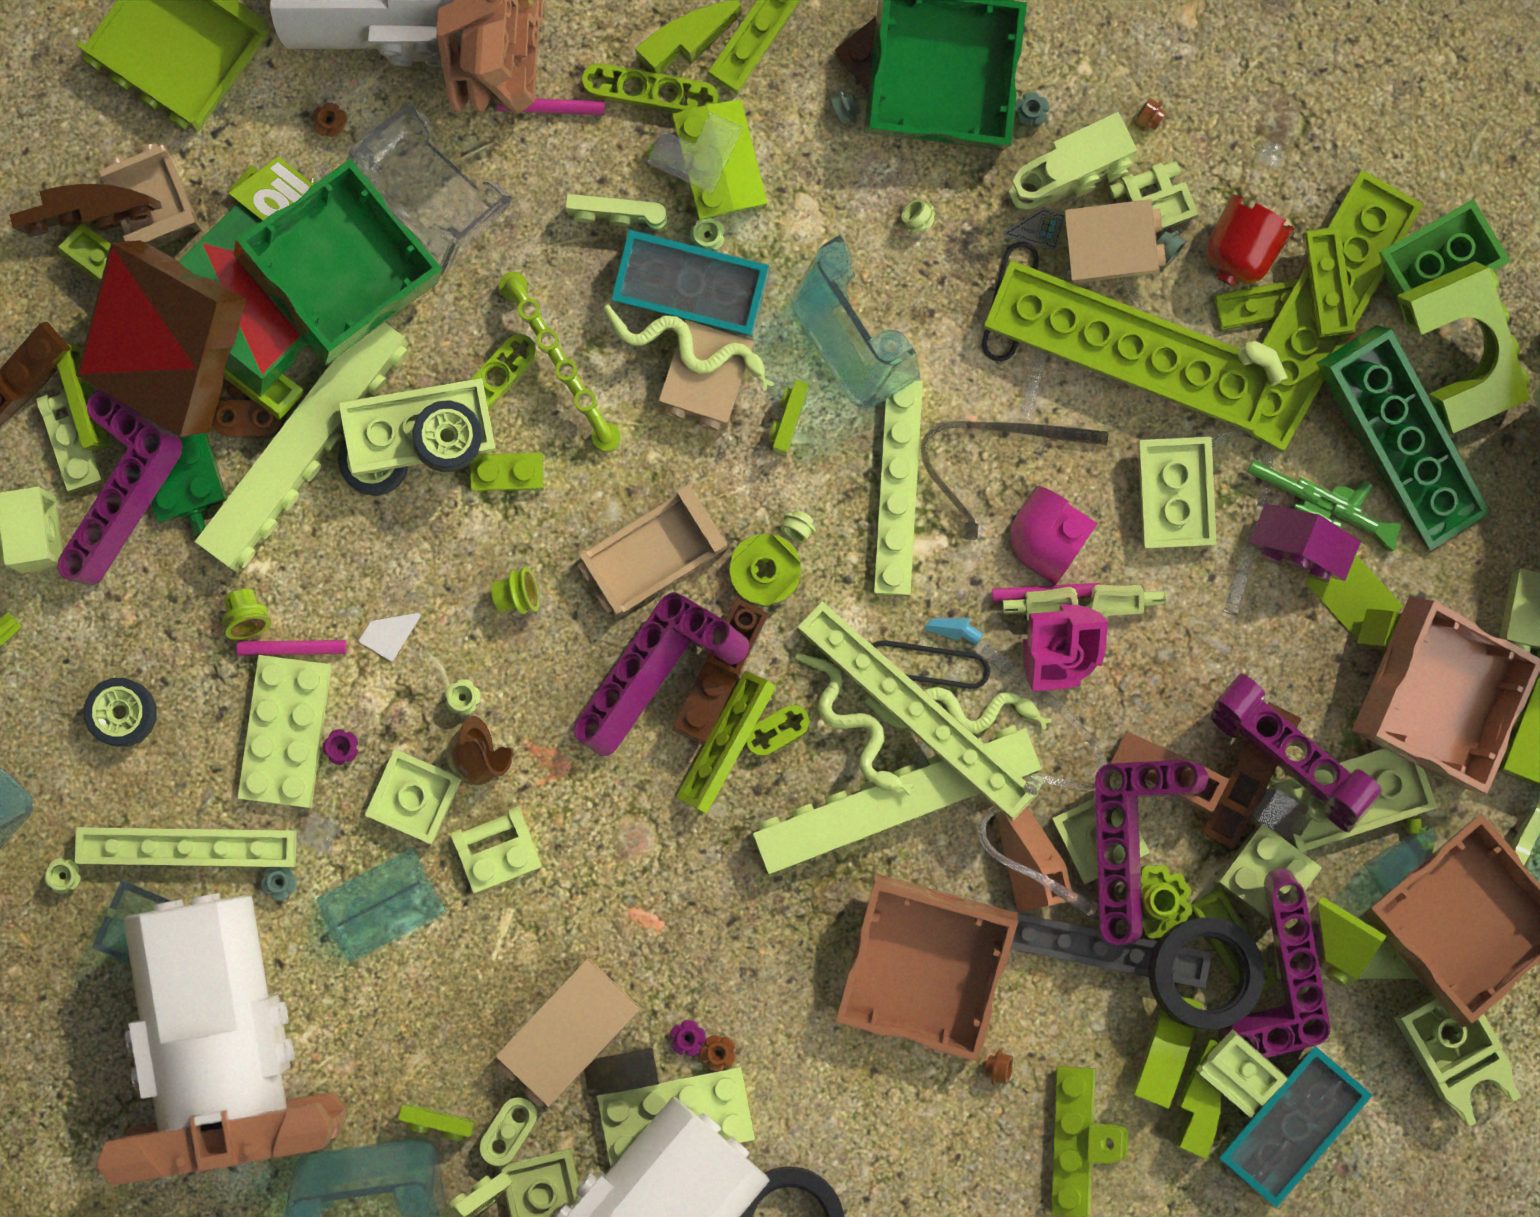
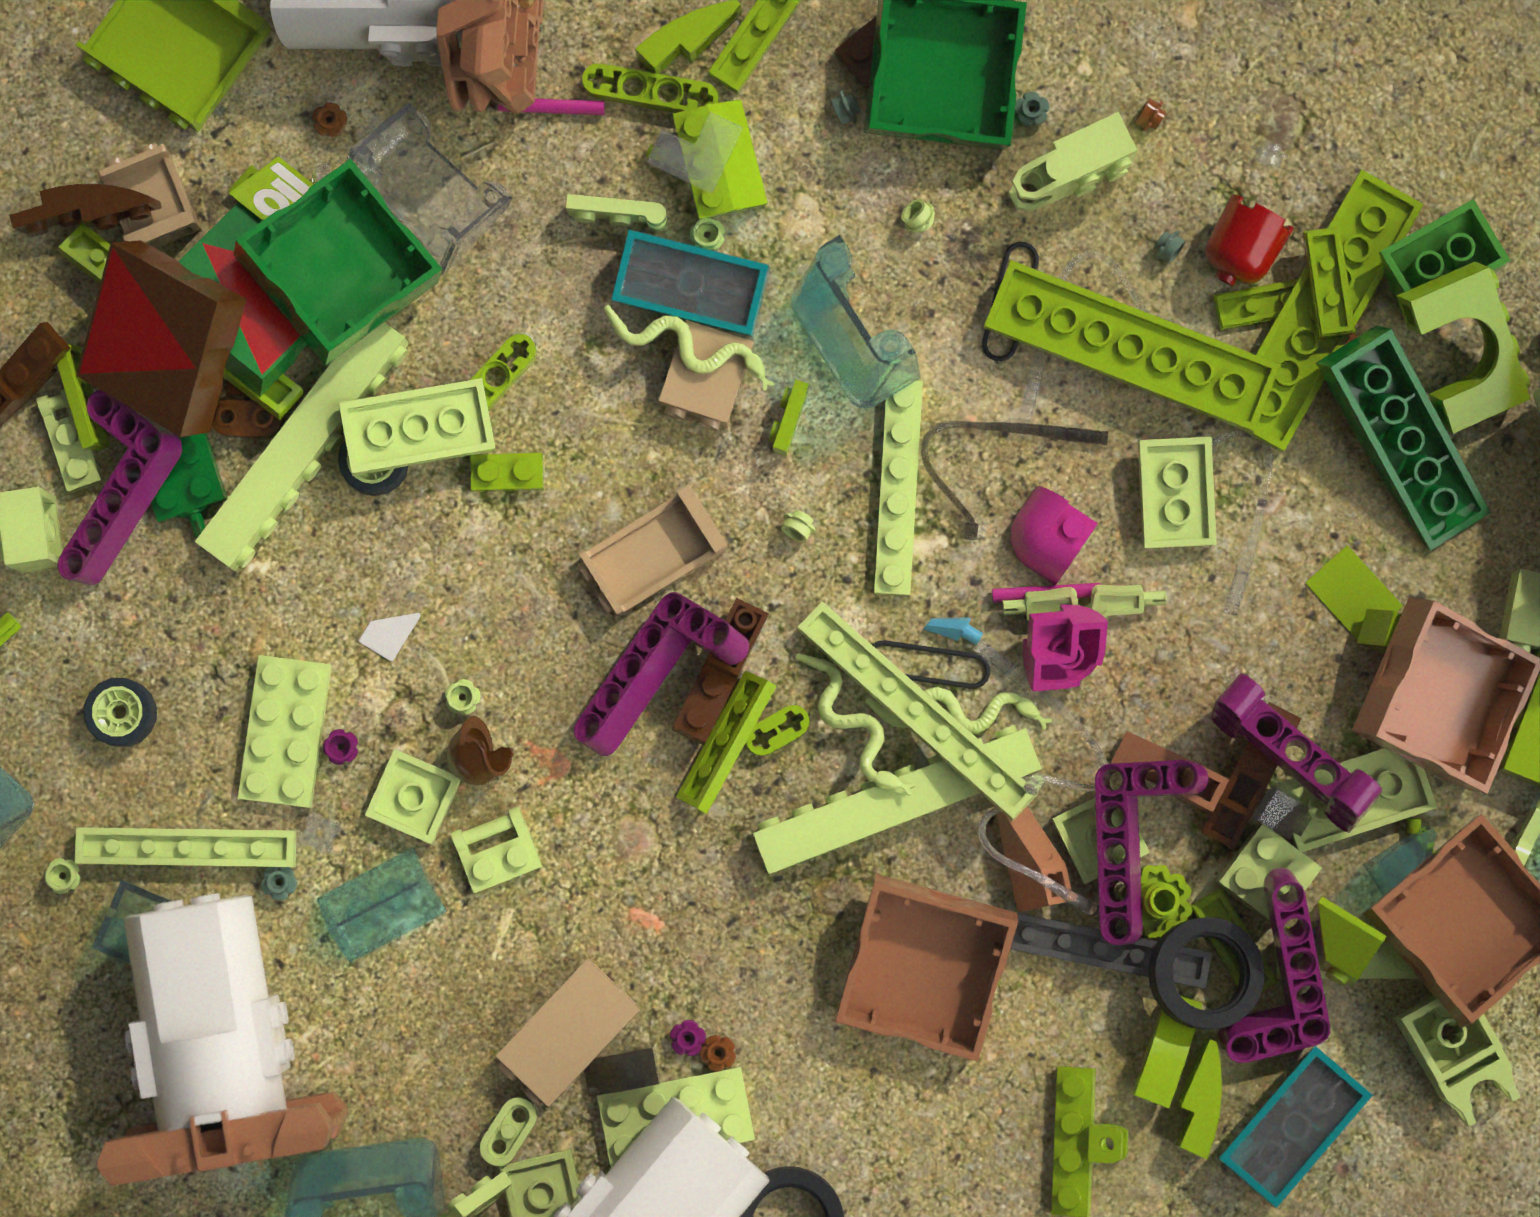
(244, 615): lime piece -> none
(296, 647): dark pink bar -> none
(452, 1126): lime plate -> none
(458, 421): wheel -> none
(515, 289): lime bar -> none
(516, 592): lime piece -> none
(765, 549): lime plate -> none
(999, 1068): dark orange plate -> none
(1039, 229): light grey sticker -> none
(1114, 241): tan panel -> none
(1173, 201): yellowish green plate -> none
(1241, 1073): yellowish green plate -> none
(1264, 356): yellowish green arm -> none
(1305, 542): magenta brick -> none
(1341, 502): bright green piece -> none

